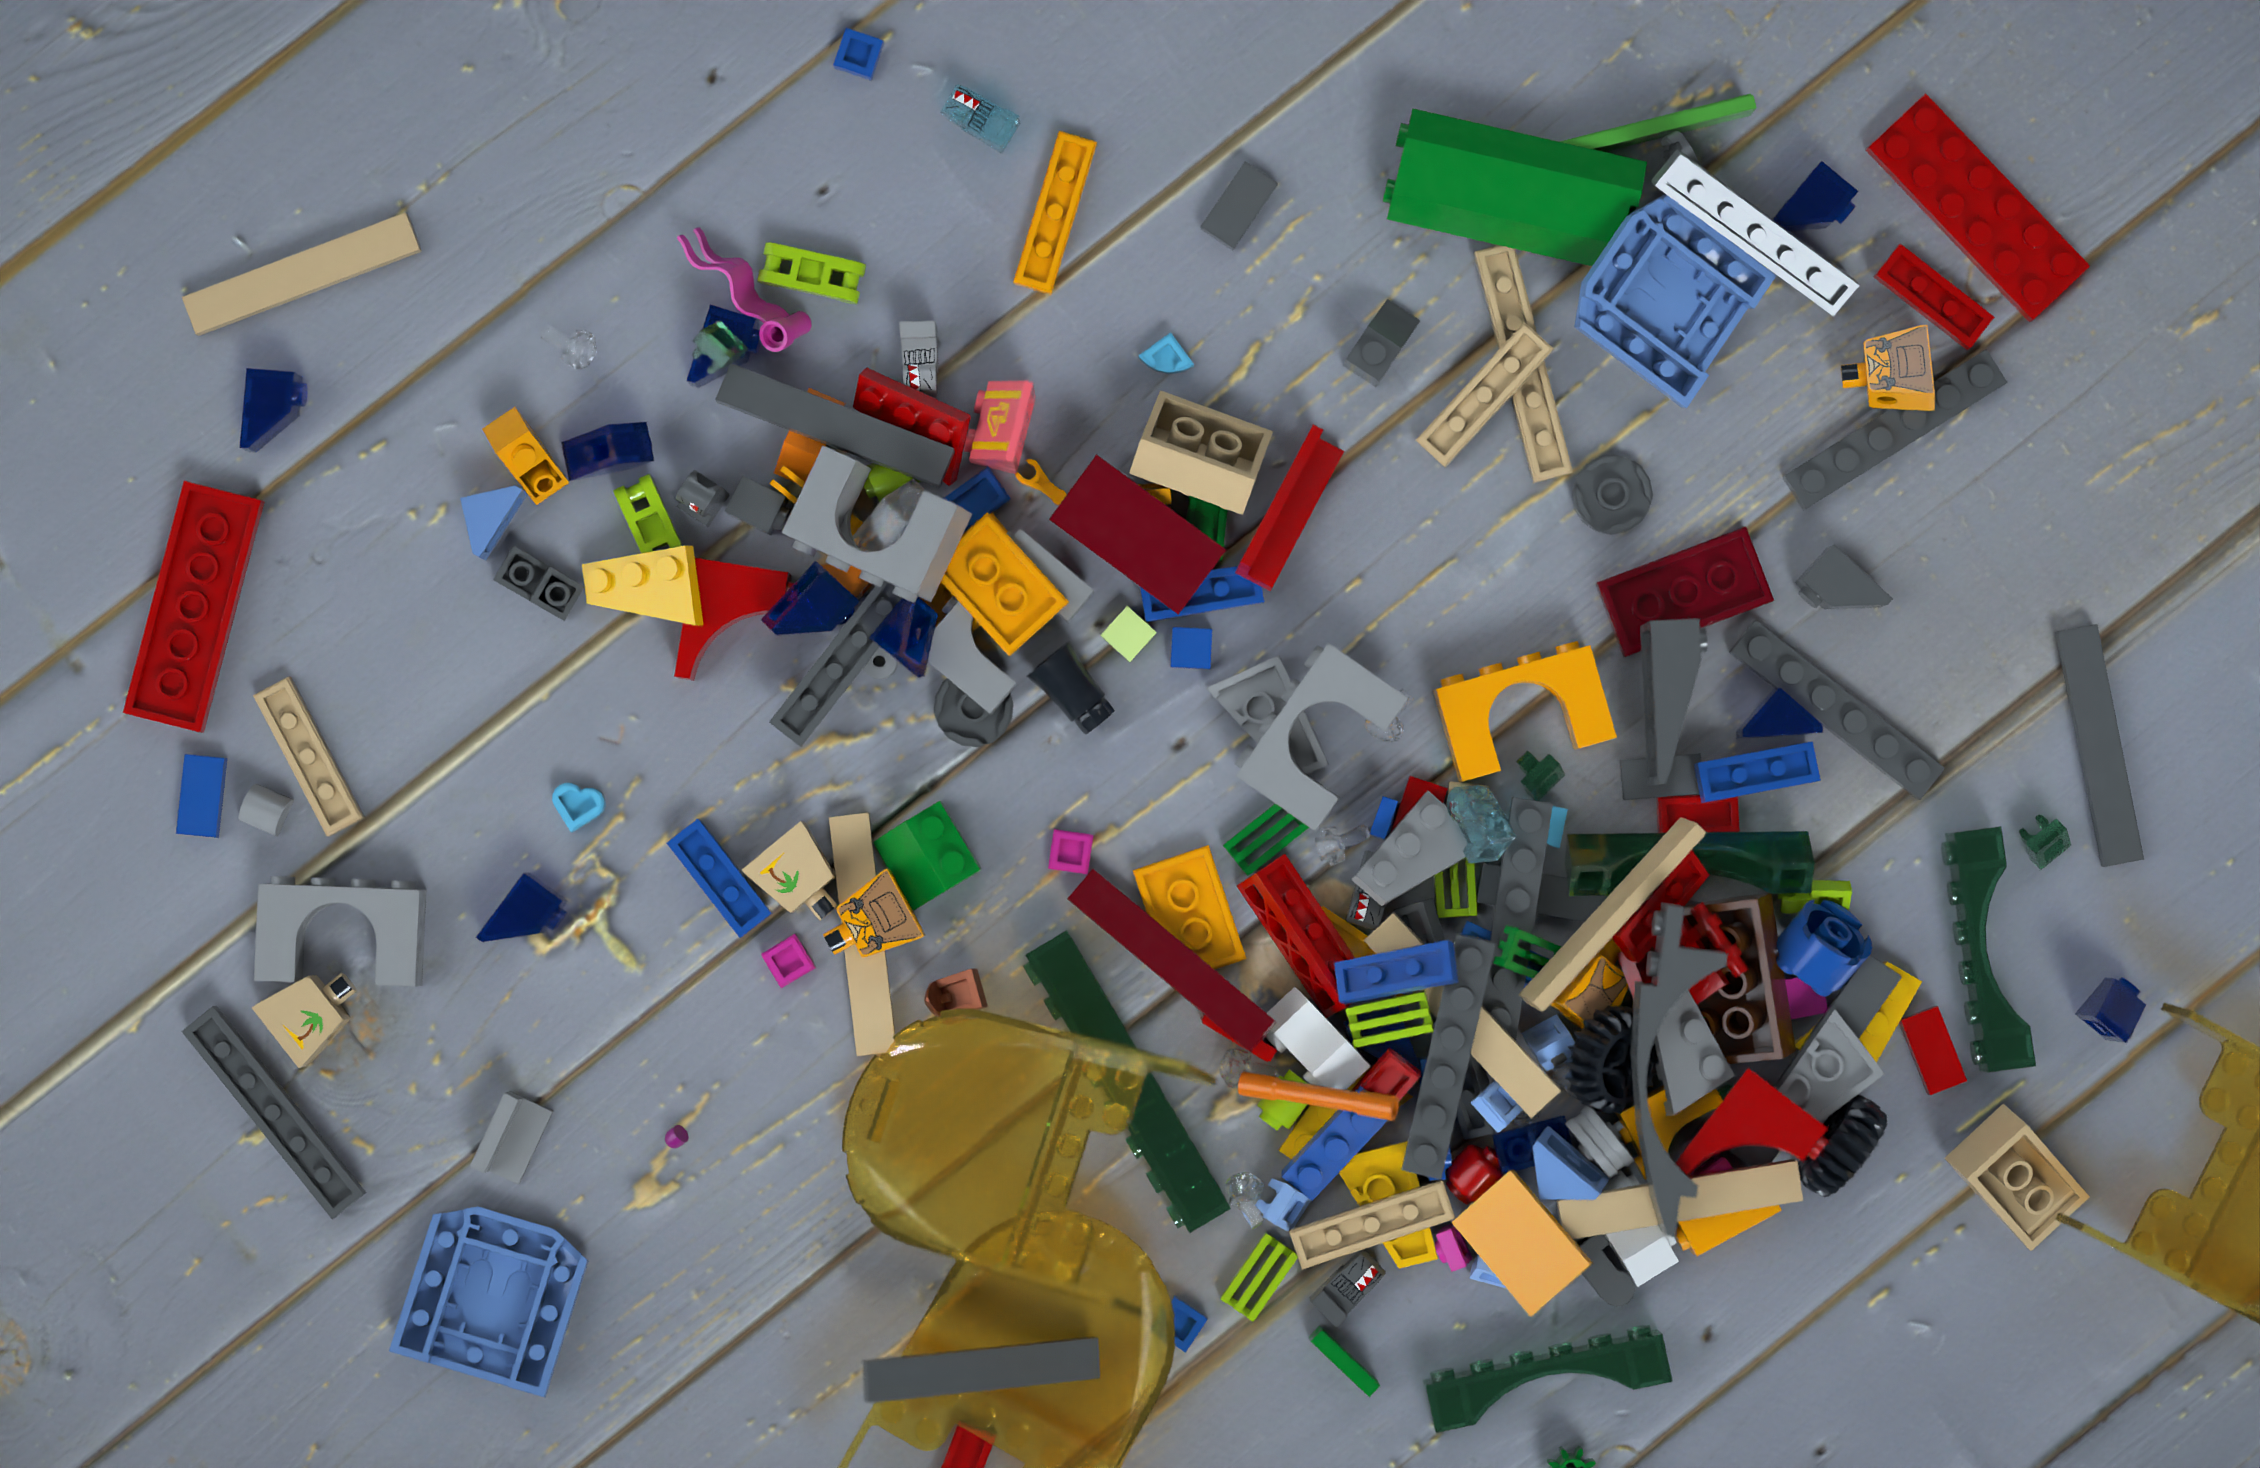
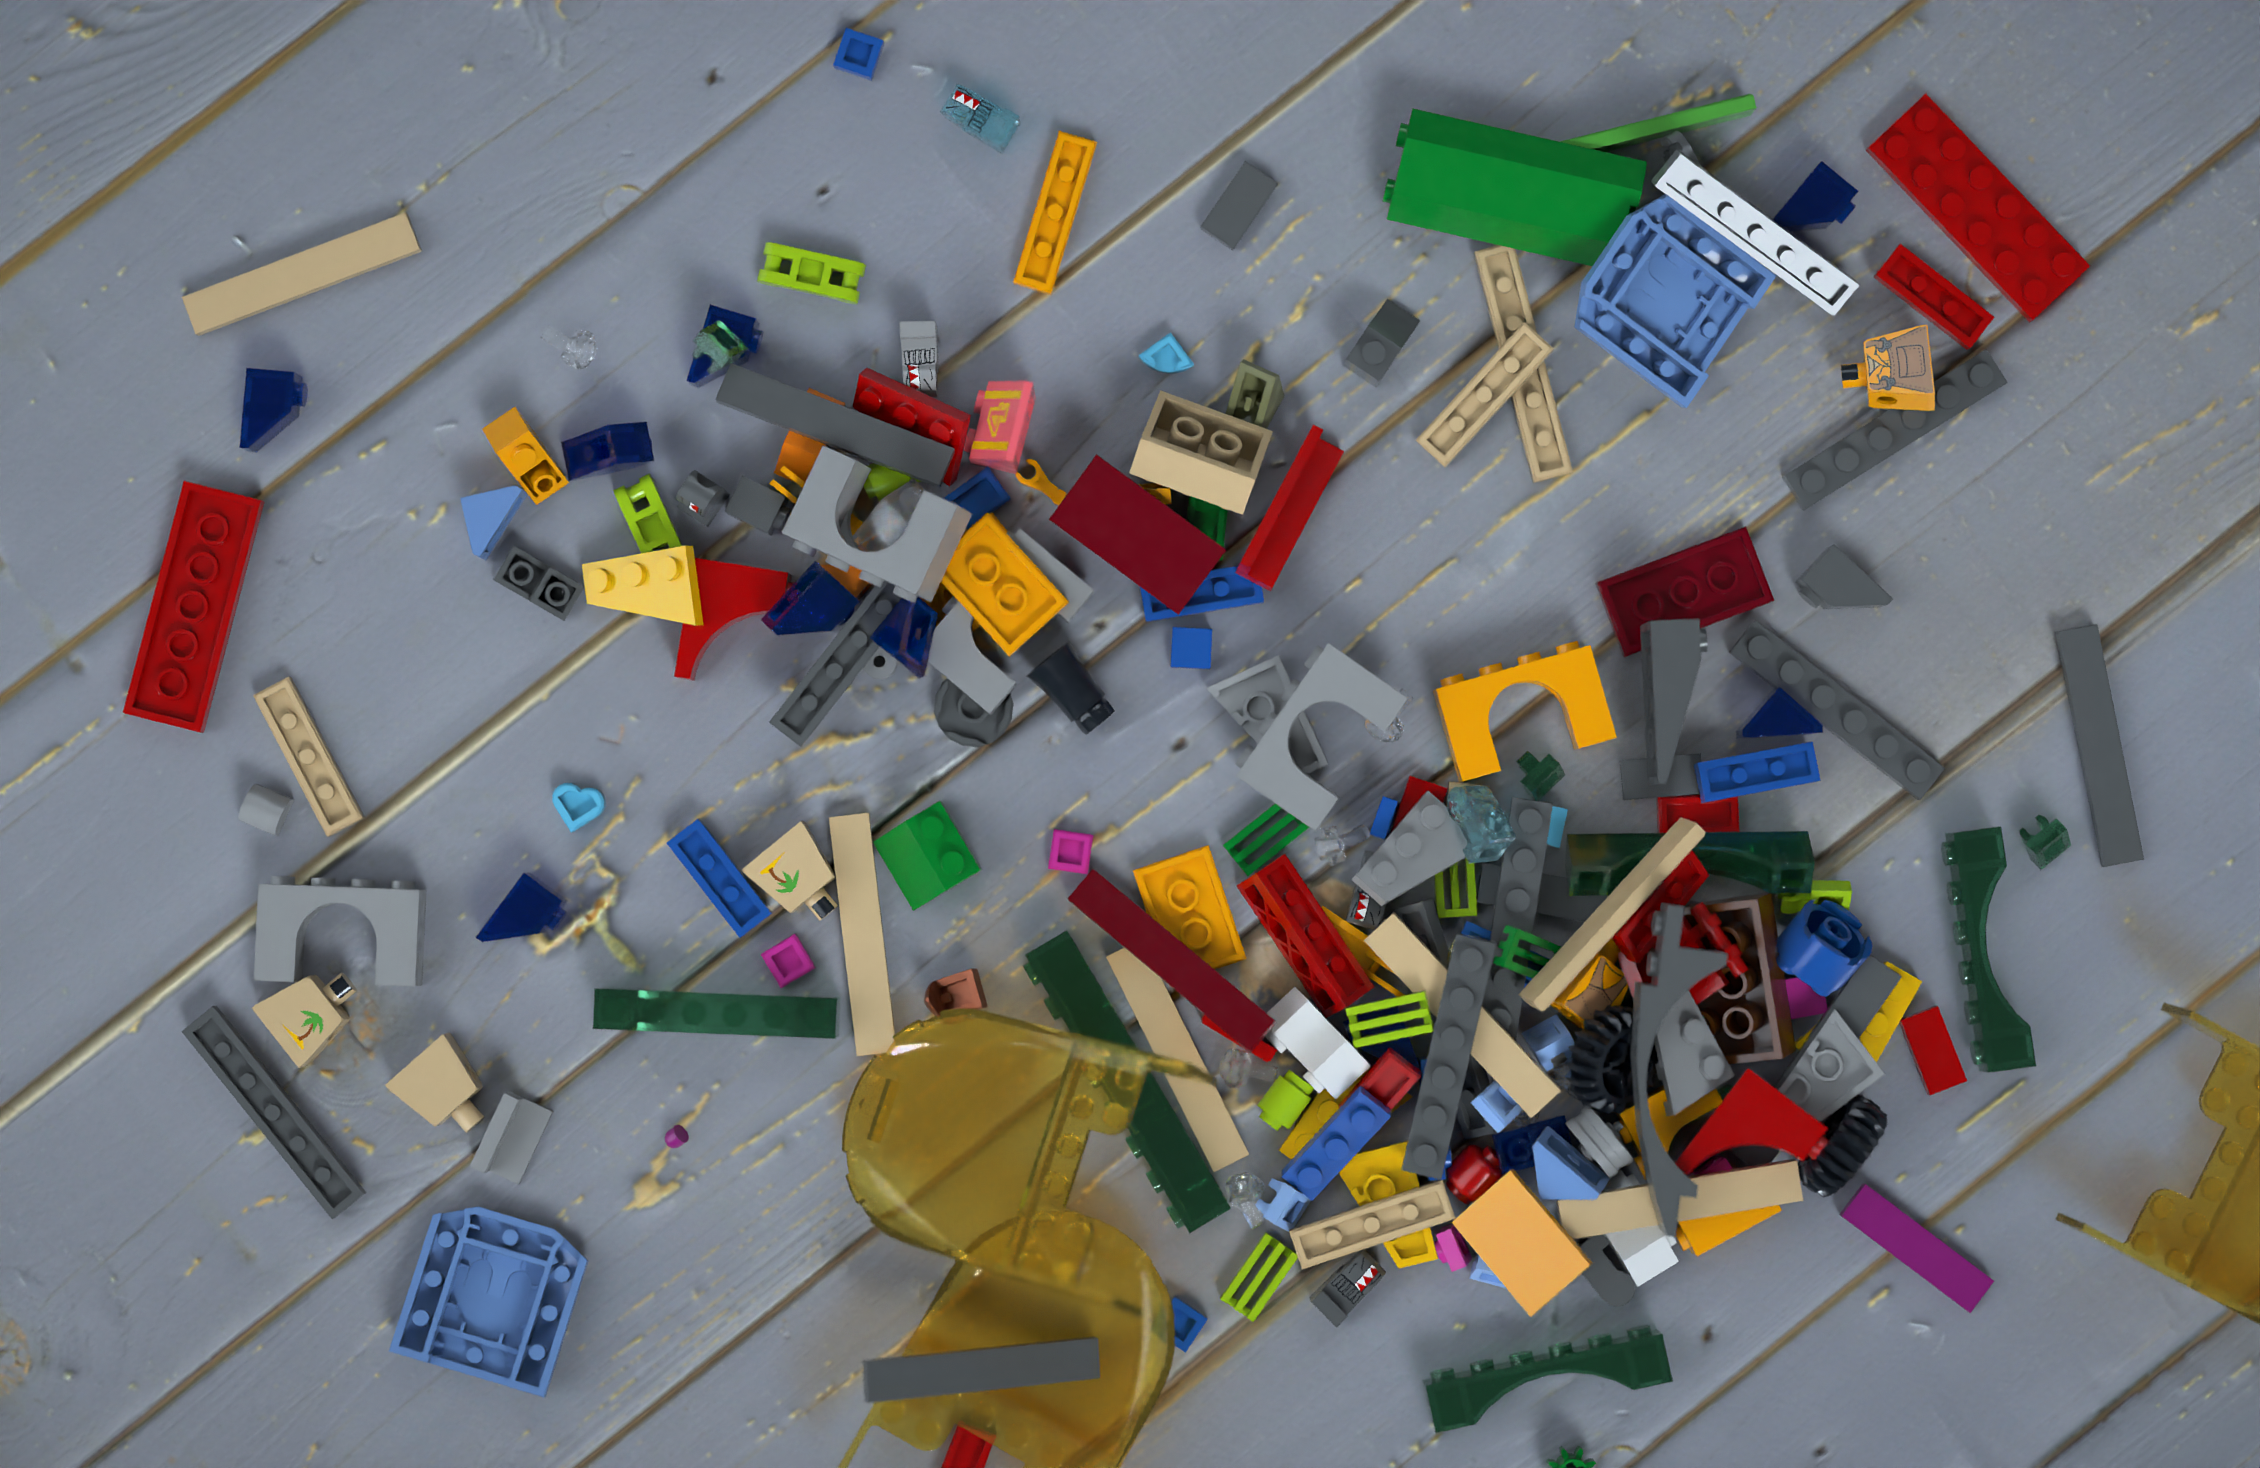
(201, 795): blue tile -> none
(440, 1084): none -> tan torso
(716, 1013): none -> clear green arch
(778, 327): dark pink flag -> none
(875, 918): torso -> none
(1128, 634): yellowish green tile -> none
(1171, 1039): none -> tan tile
(1255, 394): none -> olive slope
(1344, 1361): green tile -> none
(1362, 1102): orange piece -> none
(1396, 972): blue plate -> none
(1612, 494): dark grey tile -> none
(1916, 1247): none -> magenta tile
(2016, 1176): tan slope -> none
(2113, 1009): clear blue slope -> none

